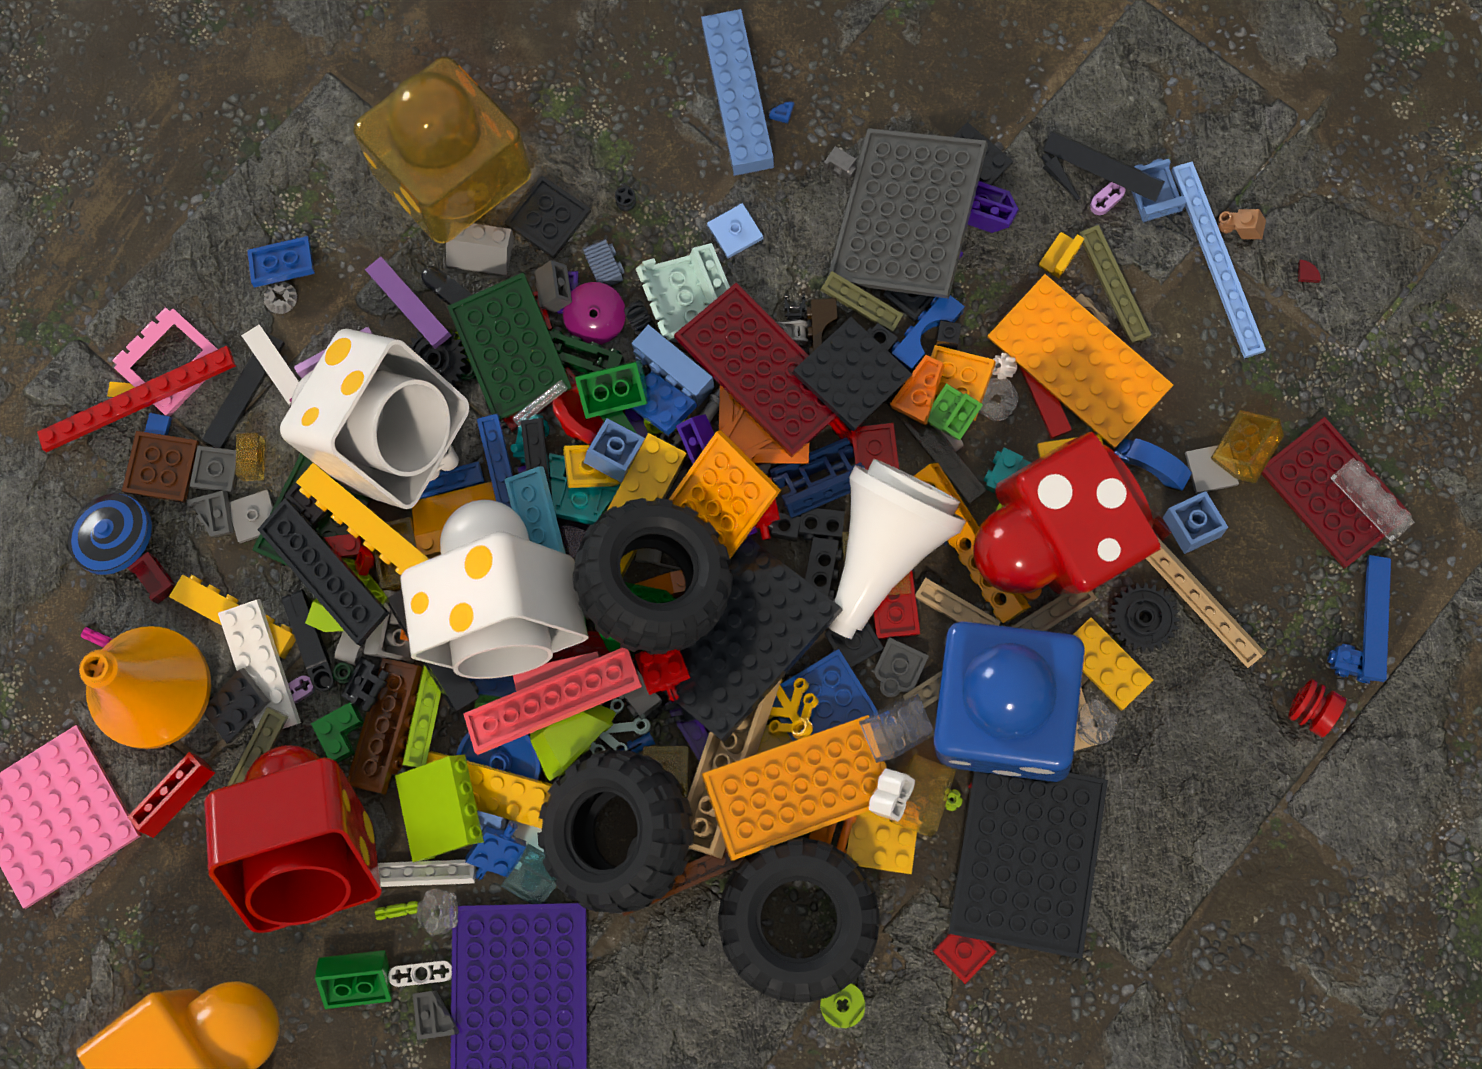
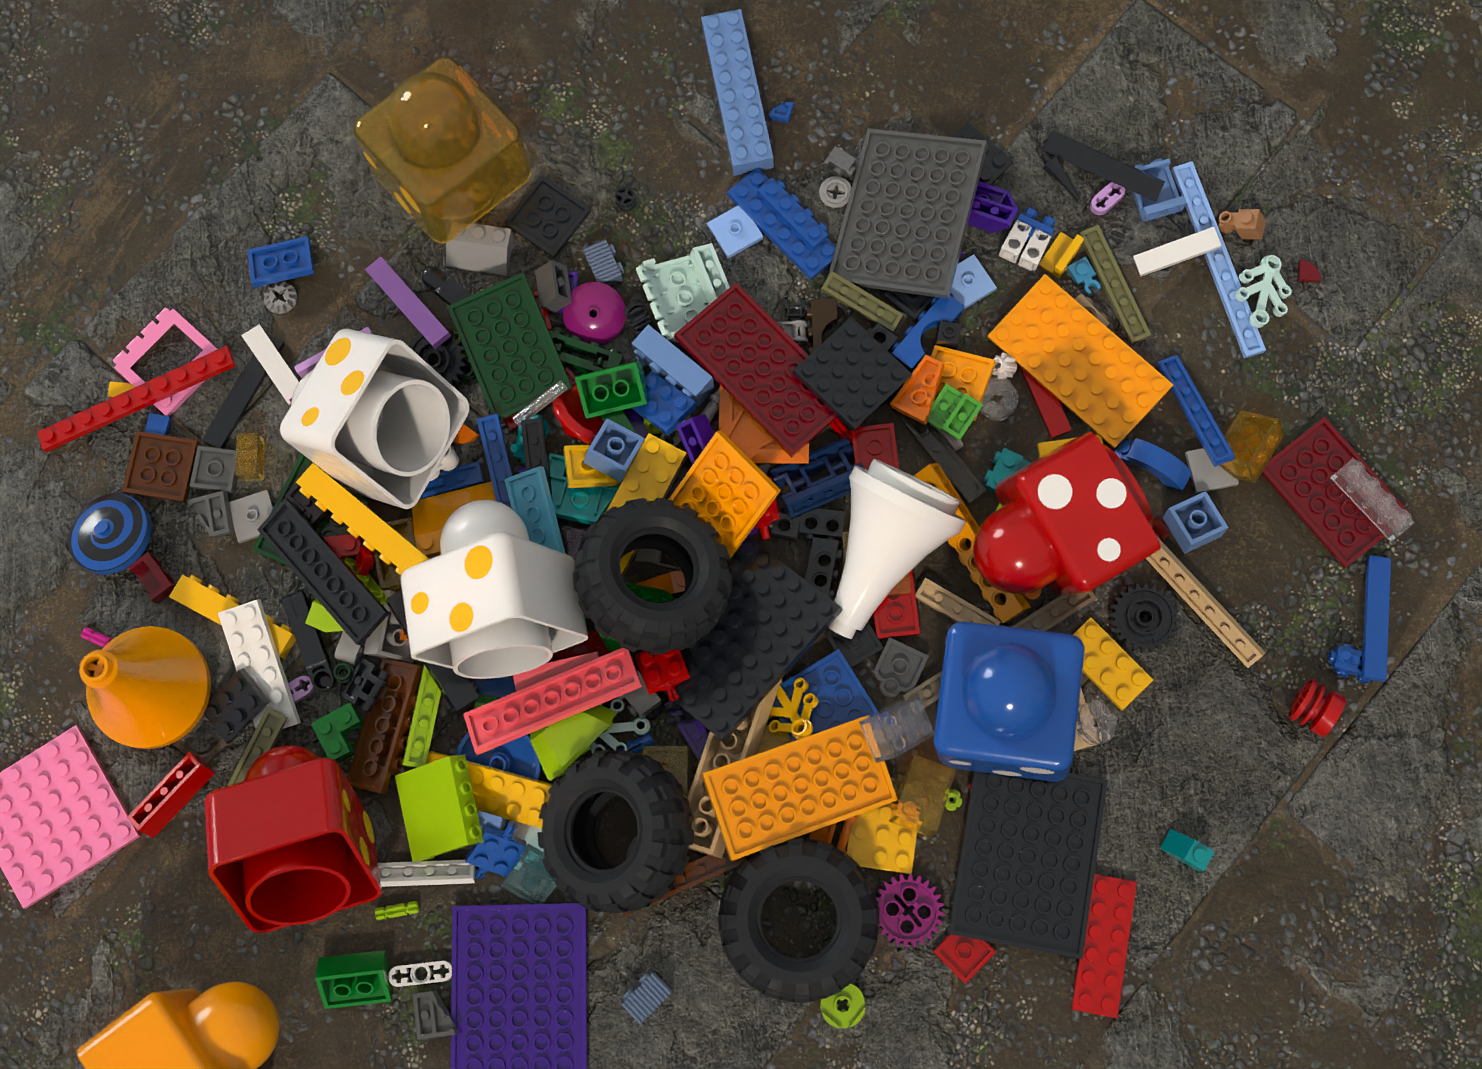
(448, 911): clear plate -> none
(465, 435): none -> orange tile
(646, 997): none -> sand blue brick
(784, 222): none -> blue plate
(828, 186): none -> light grey gear
(891, 794): white brick -> none
(923, 897): none -> magenta gear
(971, 282): none -> light blue plate
(1032, 233): none -> white hips
(1082, 273): none -> dark azure plate
(1105, 948): none -> red plate
(1177, 251): none -> white tile
(1187, 850): none -> teal slope
(1196, 411): none -> blue tile
(1266, 289): none -> light aqua plant

